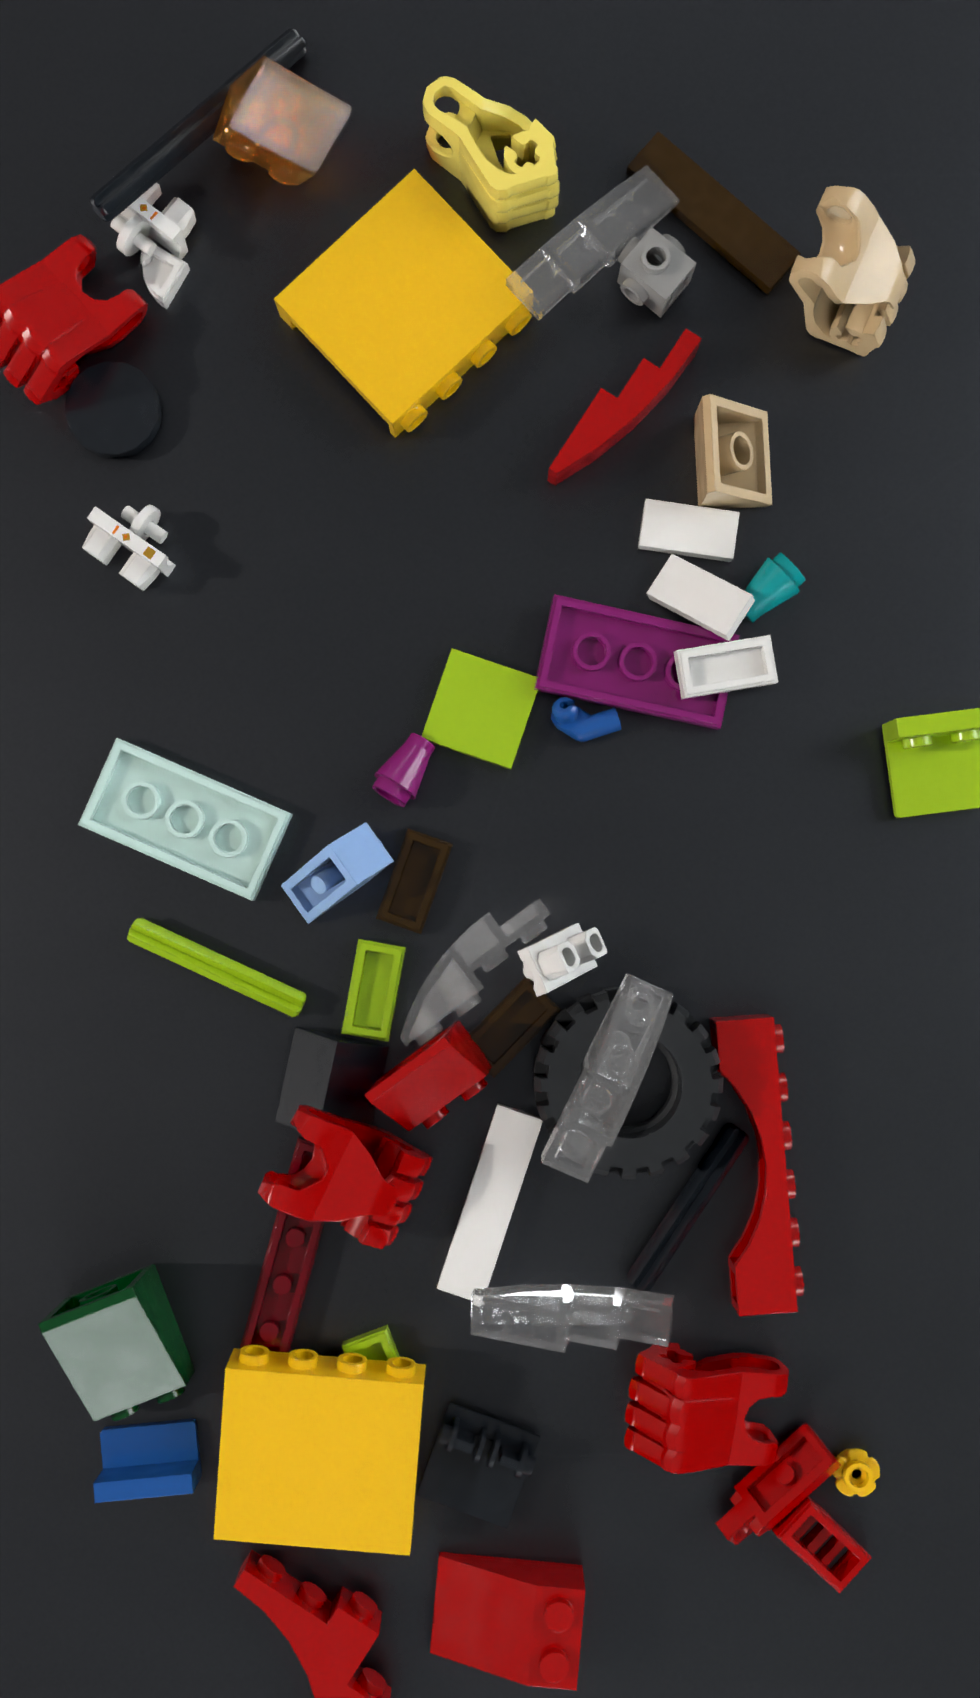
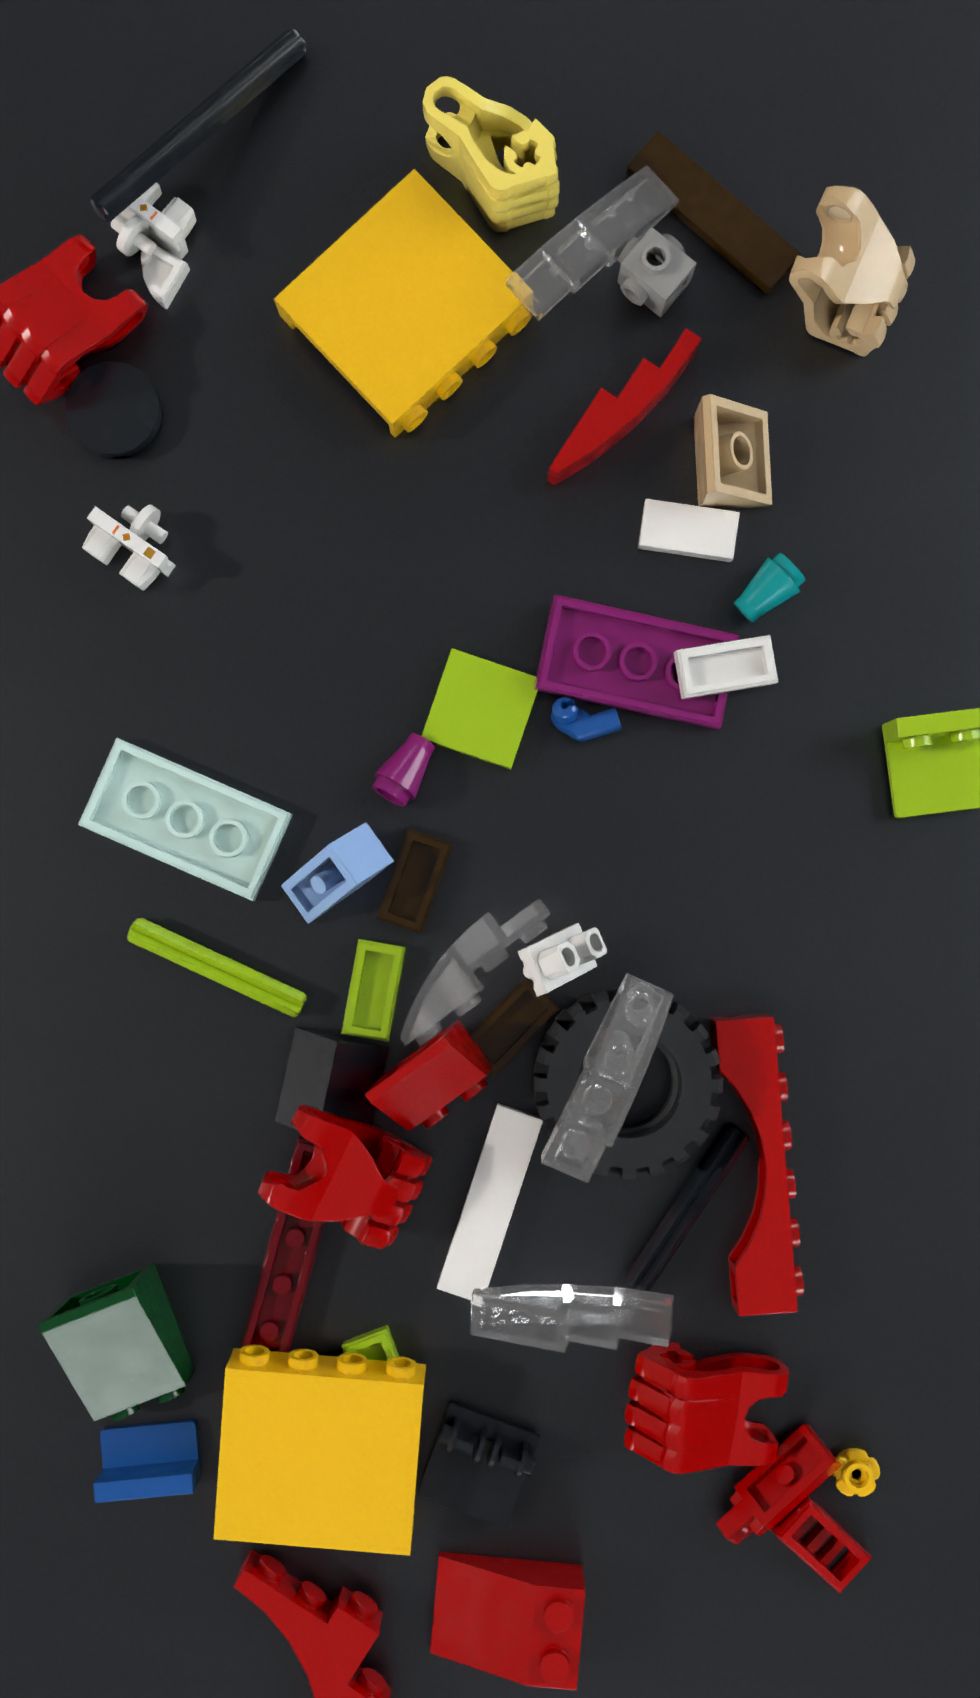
(279, 122): clear orange slope -> none
(700, 597): white tile -> none

